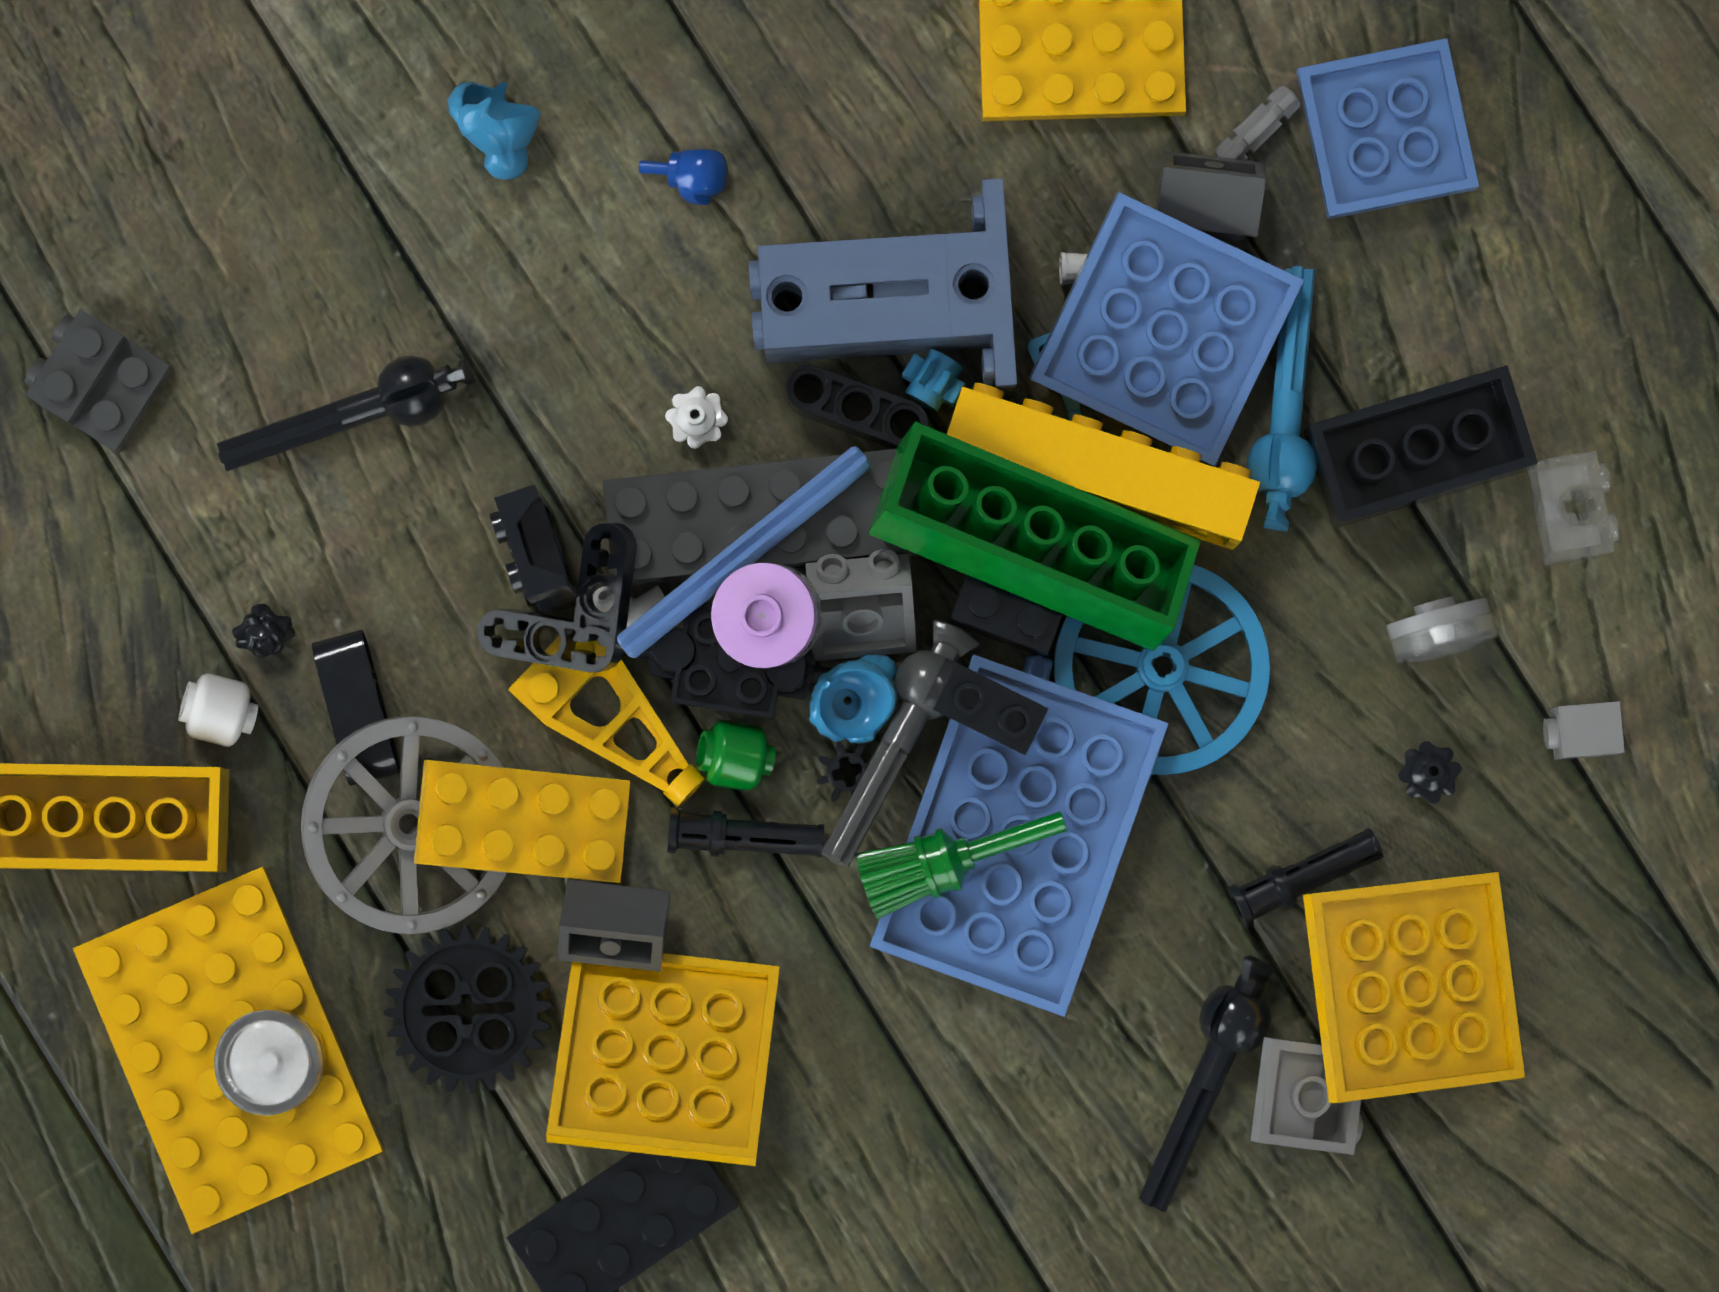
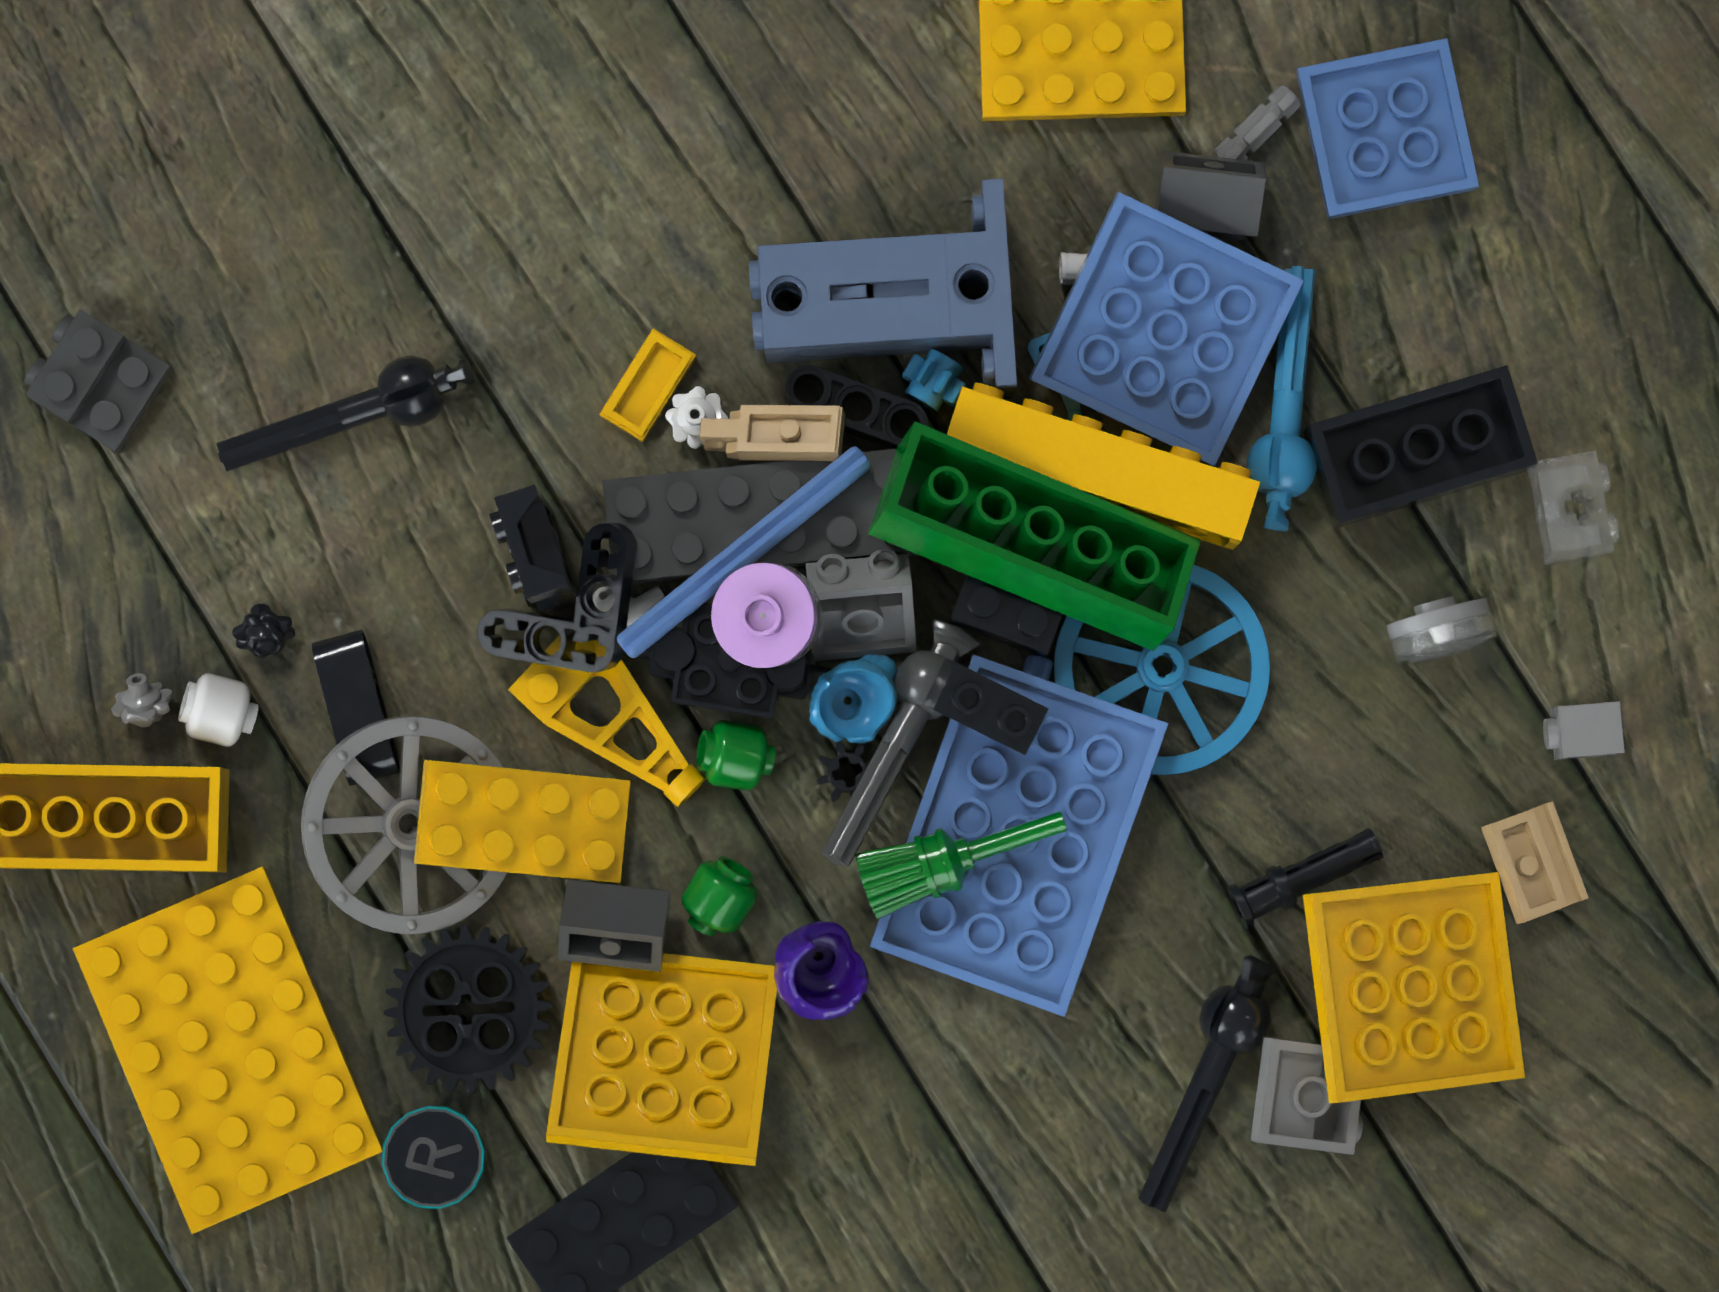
(142, 702): none -> light grey plant
(269, 1062): clear piece -> none
(433, 1157): none -> black tile
(494, 126): dark azure piece -> none
(648, 385): none -> yellow tile
(695, 173): blue piece -> none
(718, 833): black pin -> none
(719, 896): none -> green head
(777, 433): none -> tan hinge
(805, 983): none -> dark purple piece
(1429, 772): black plant -> none
(1534, 862): none -> tan plate

